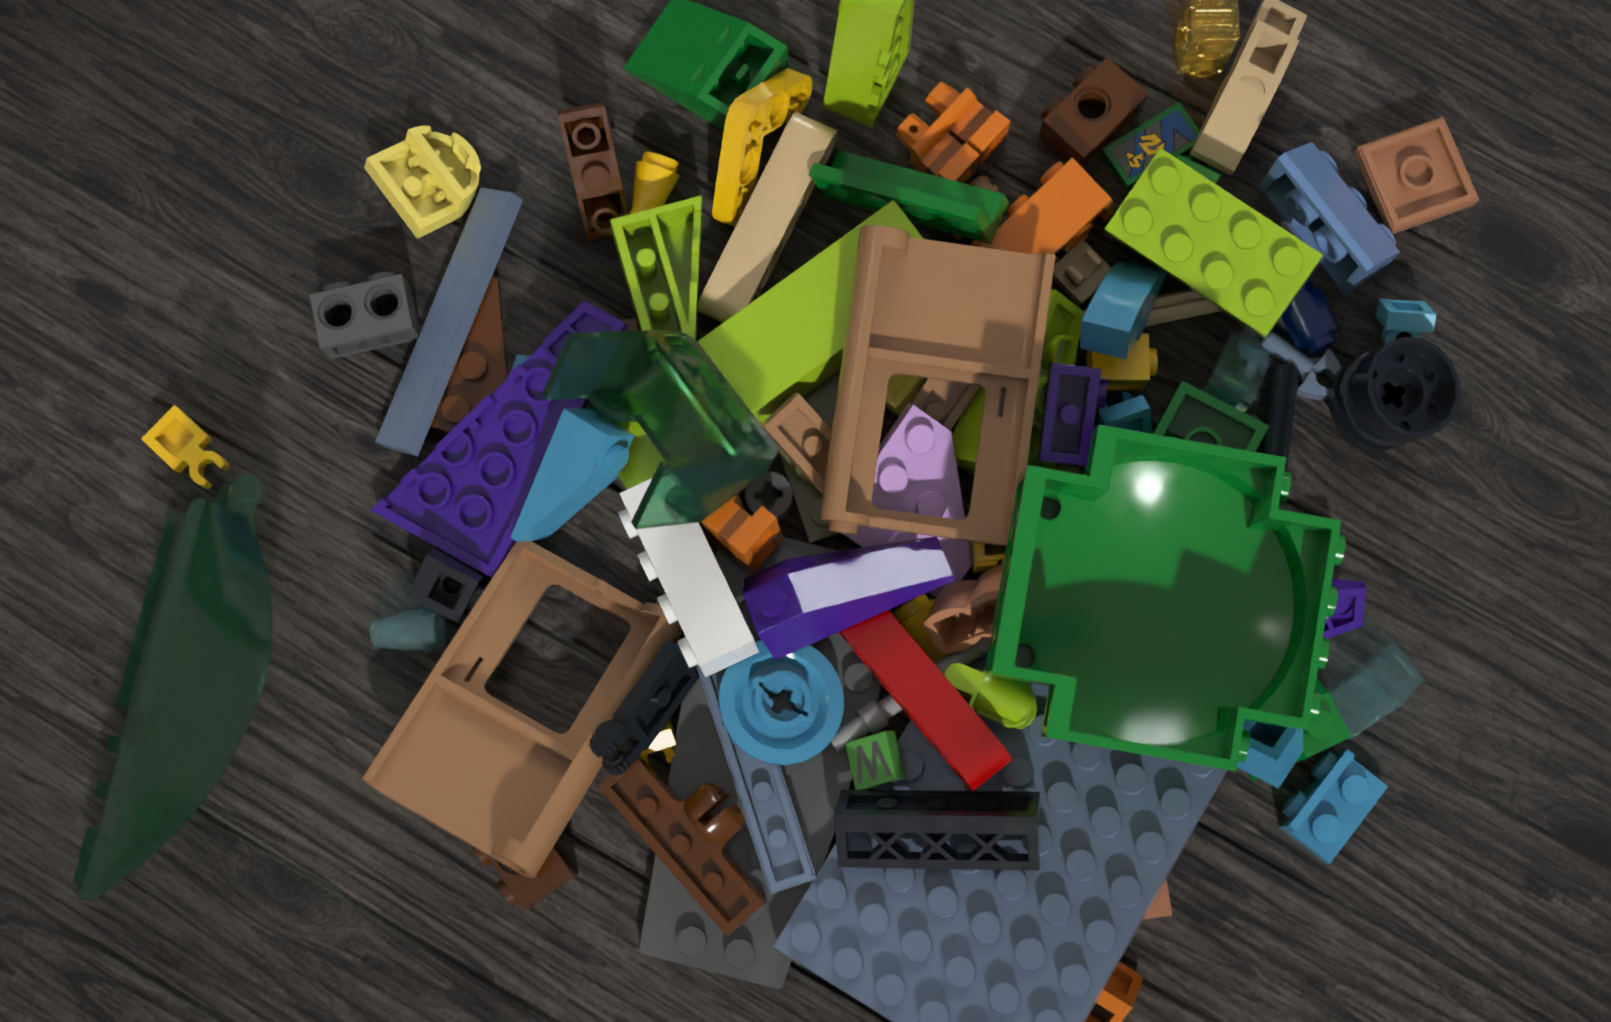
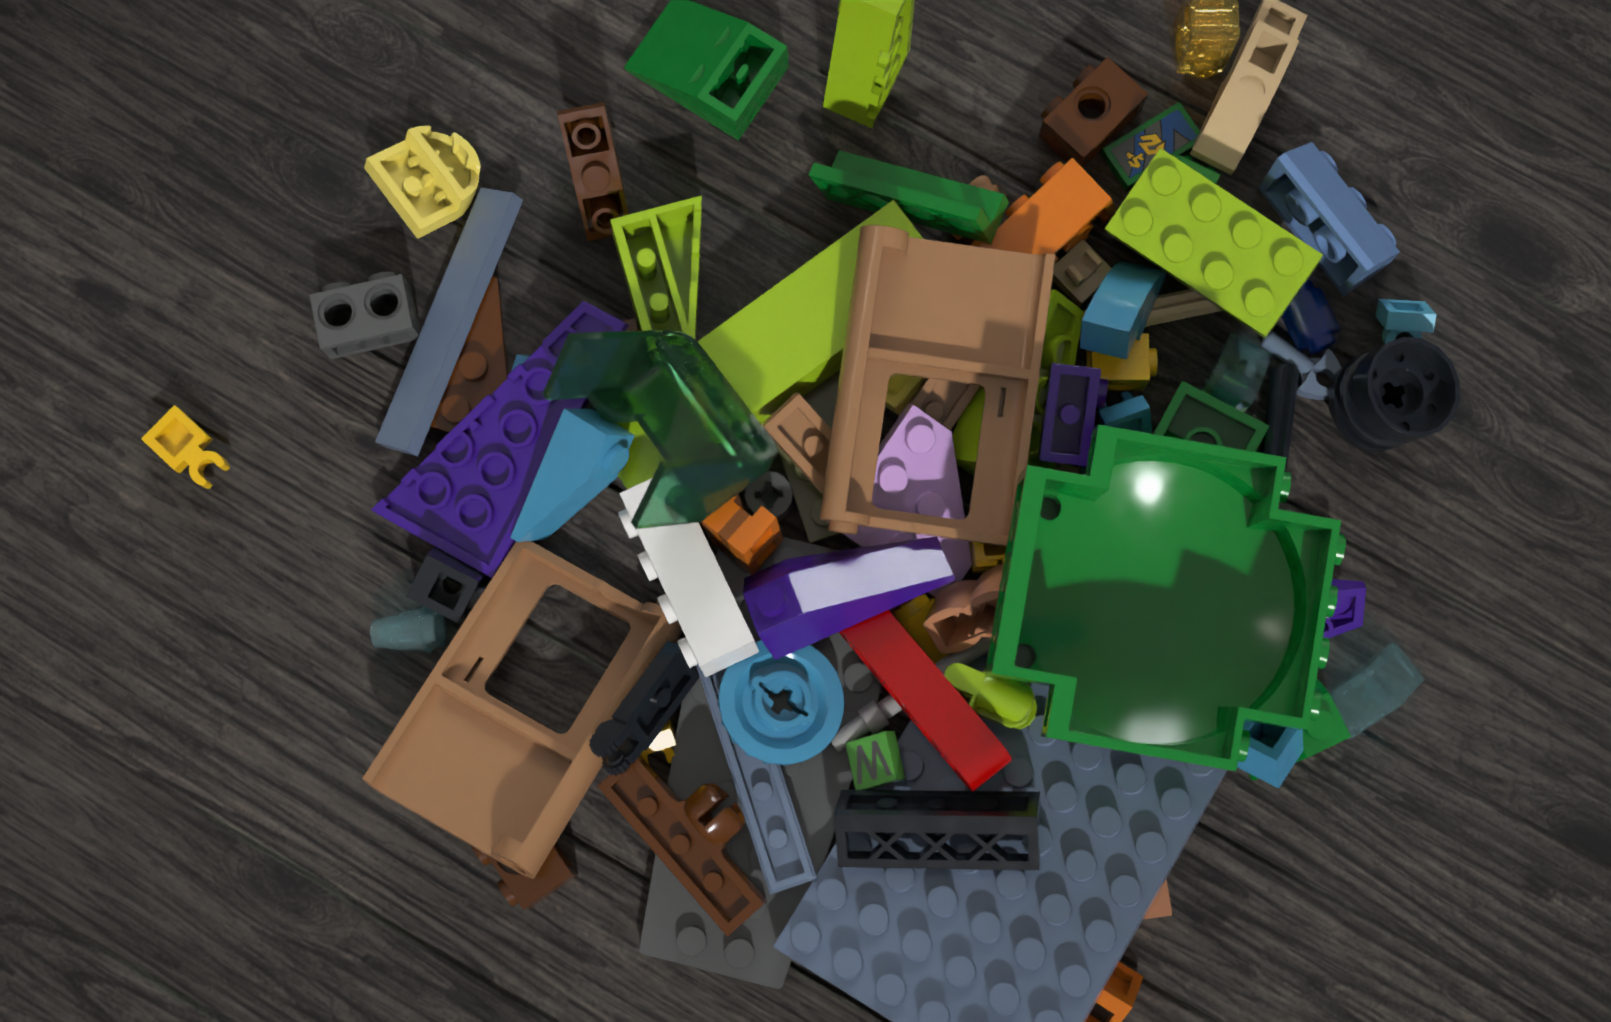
(186, 682): clear green windscreen -> none
(653, 181): yellow cone -> none
(746, 124): yellow beam -> none
(767, 218): tan beam -> none
(957, 139): orange hips -> none
(1332, 804): dark azure bracket -> none
(1416, 175): nougat plate -> none

